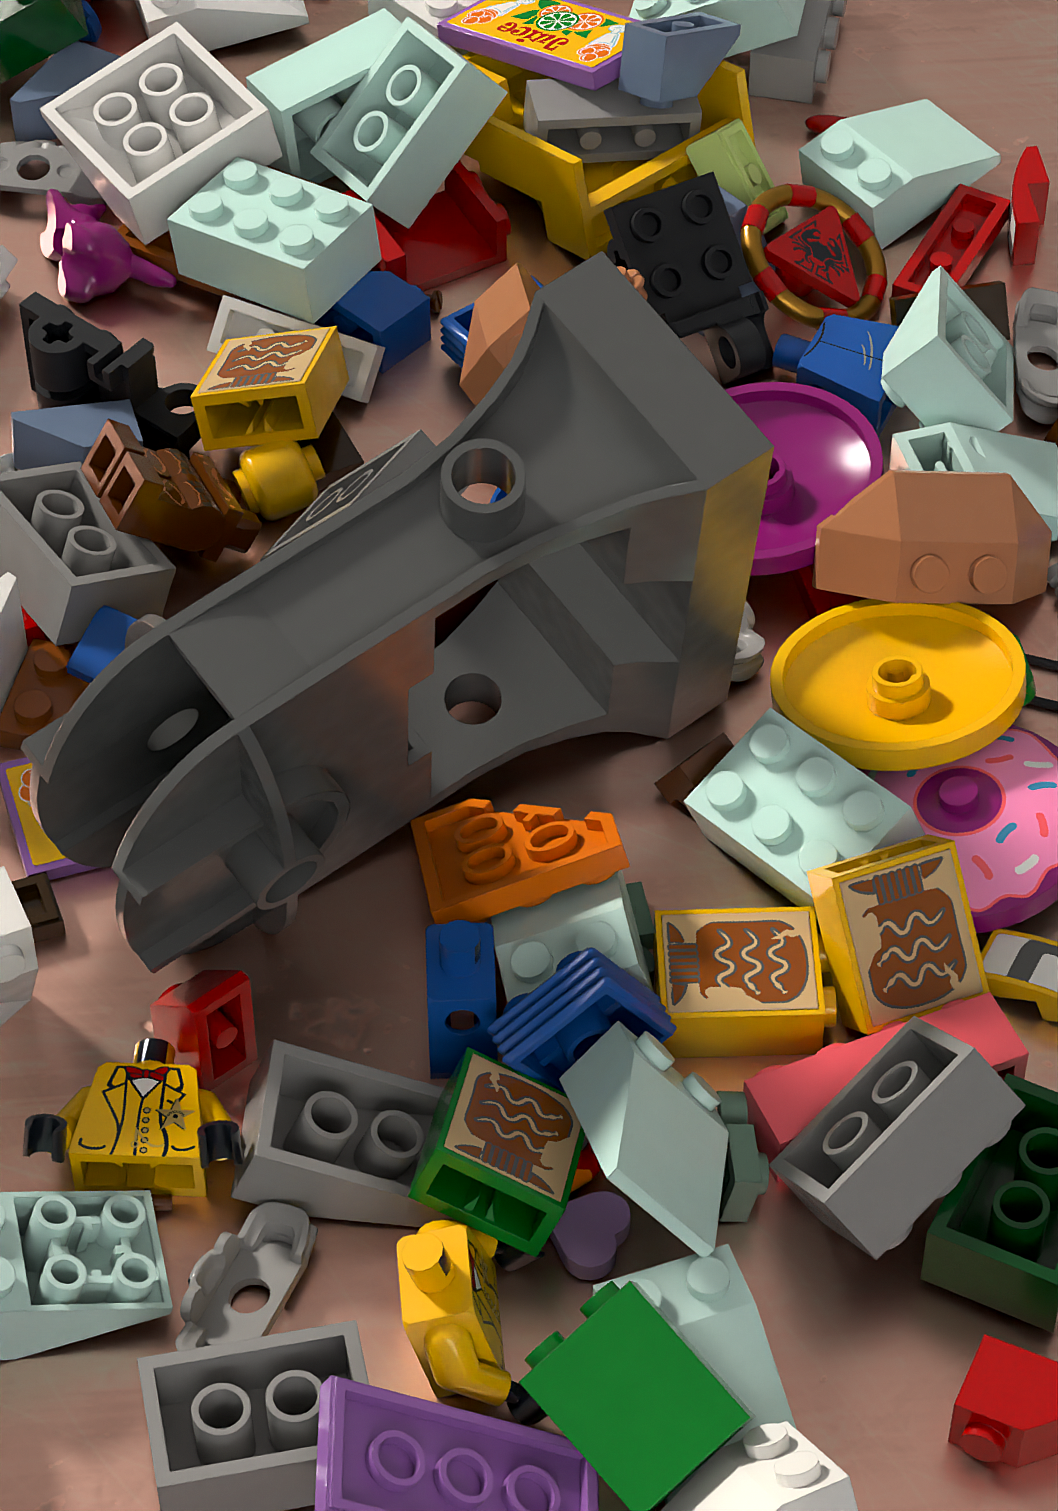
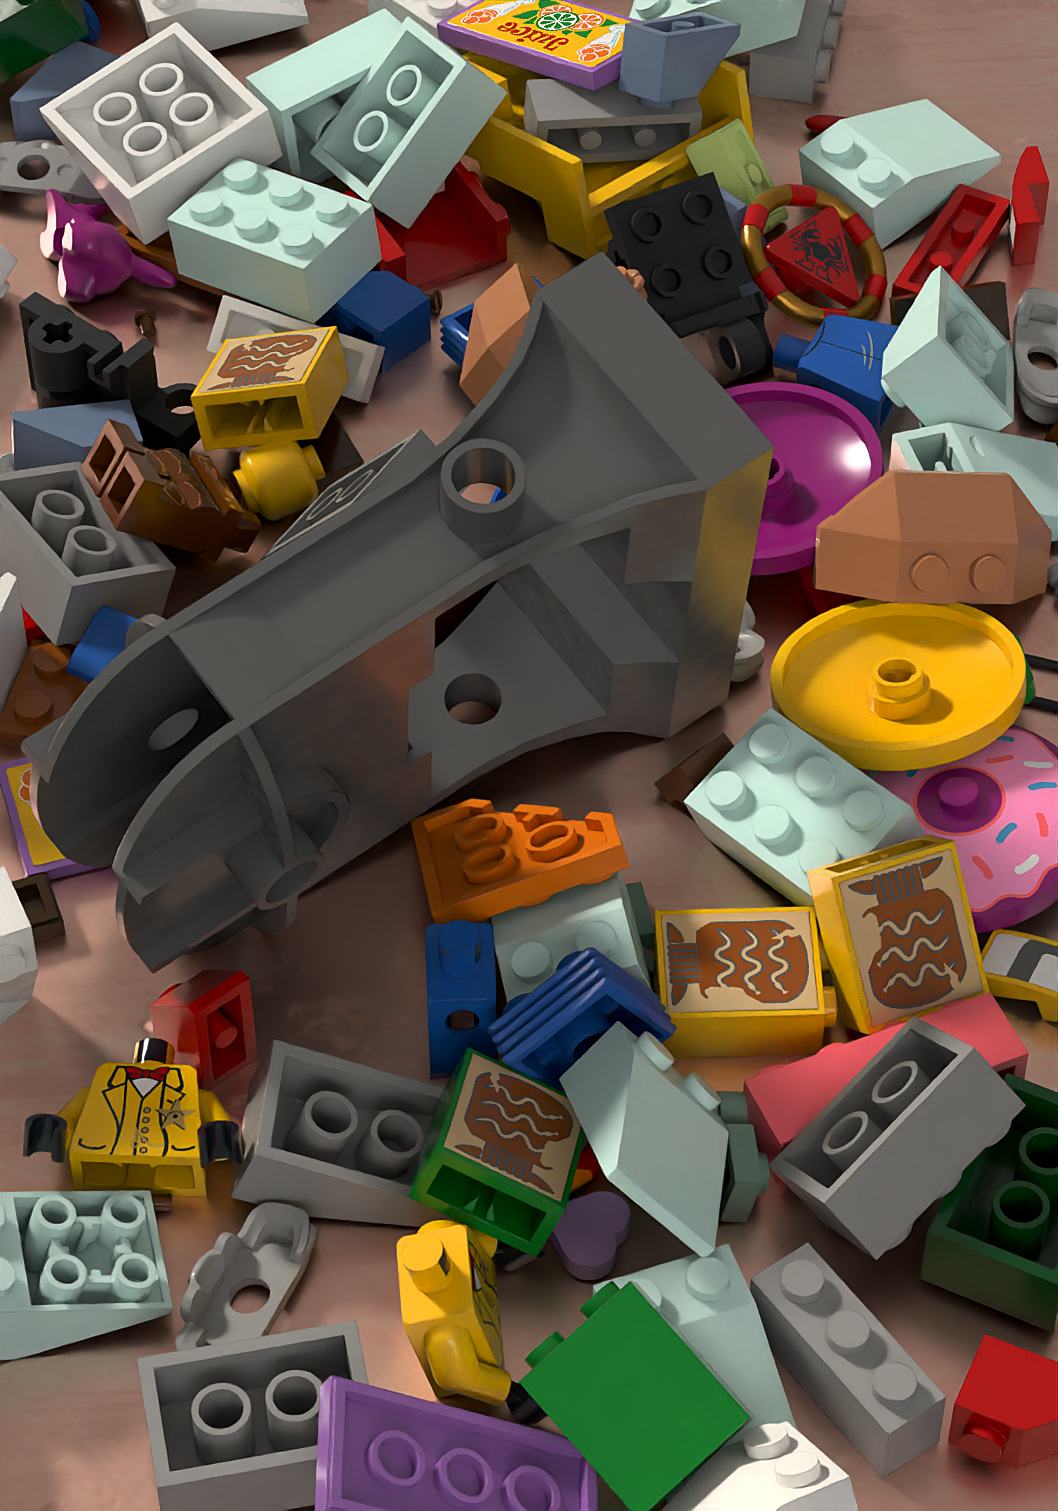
(146, 320): none -> reddish brown piece
(847, 1361): none -> light grey brick

